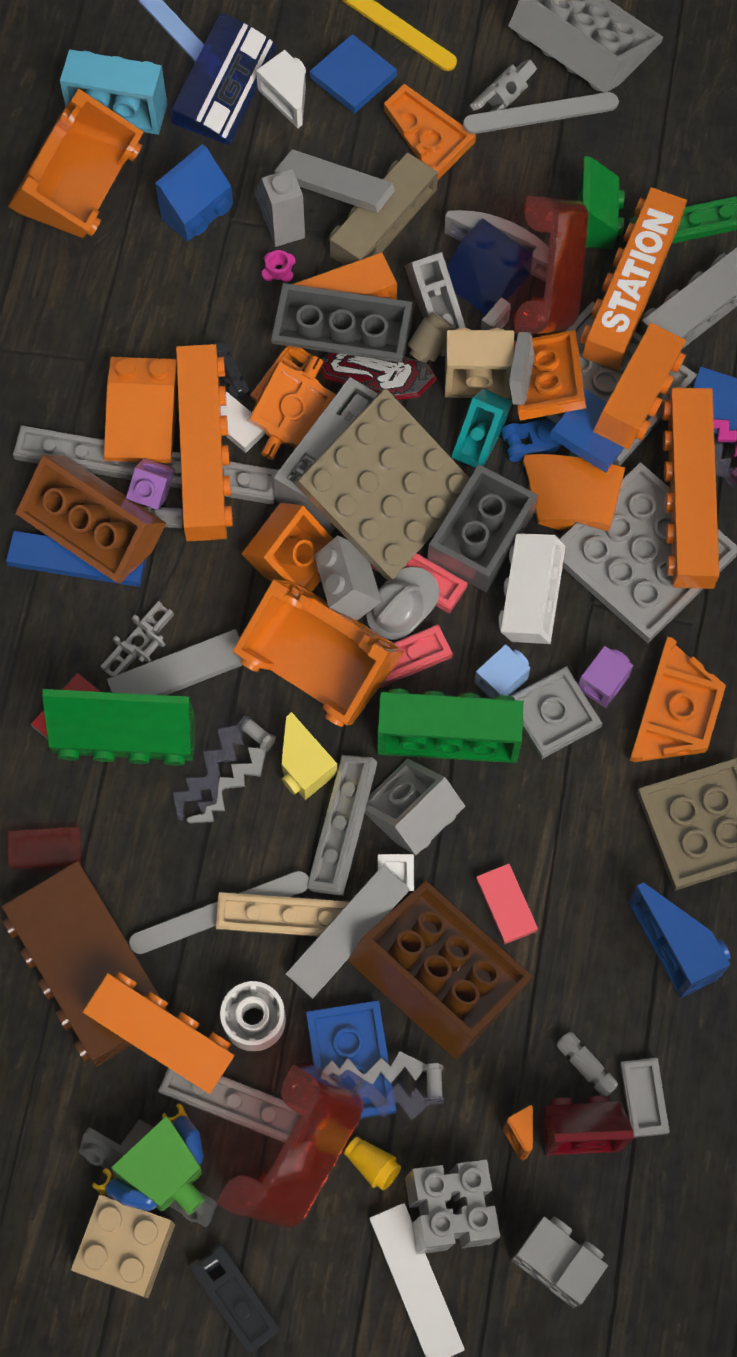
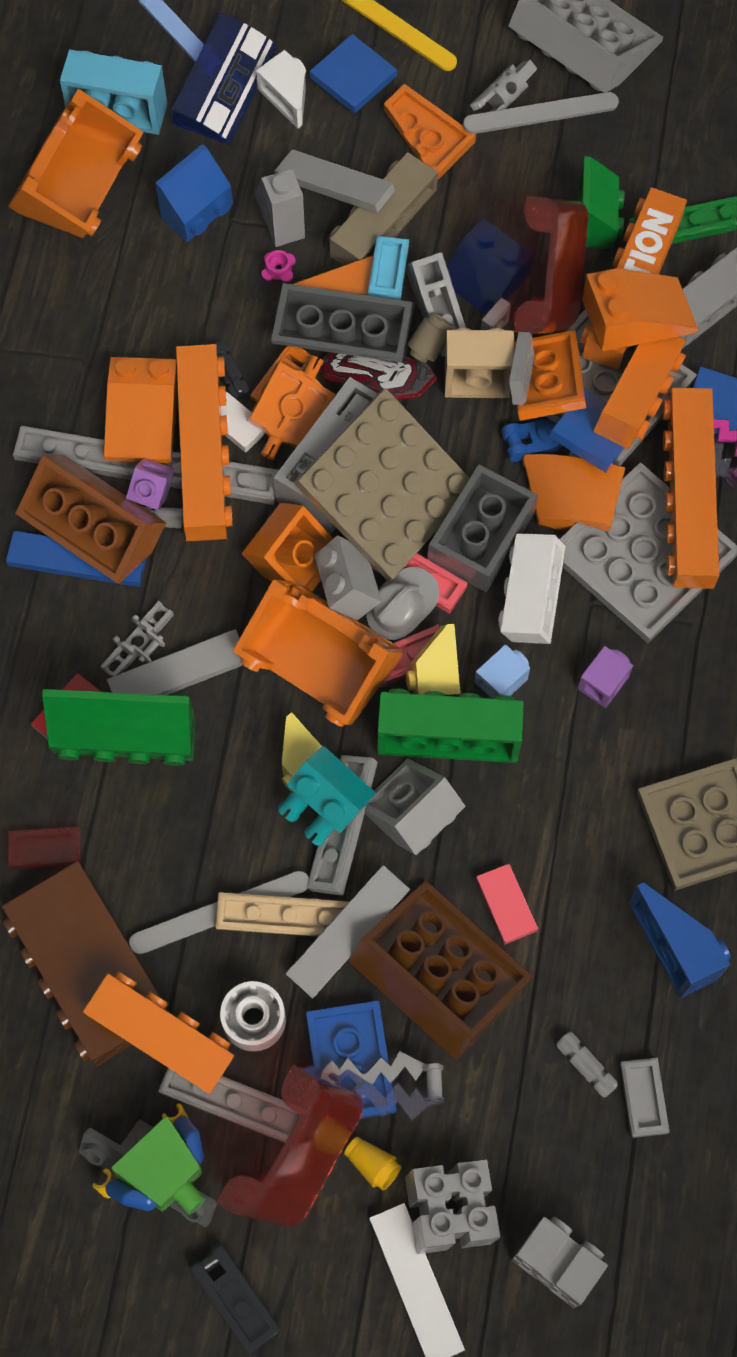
(123, 1246): tan brick -> none
(214, 781): piece -> none
(329, 790): none -> teal brick
(388, 267): none -> medium azure tile
(401, 866): white plate -> none
(436, 665): none -> light yellow slope
(461, 222): light grey slope -> none
(481, 428): teal slope -> none
(520, 1132): orange slope -> none
(556, 712): light grey tile -> none
(585, 1127): dark red slope -> none
(636, 308): none -> orange slope
(679, 708): orange wing -> none

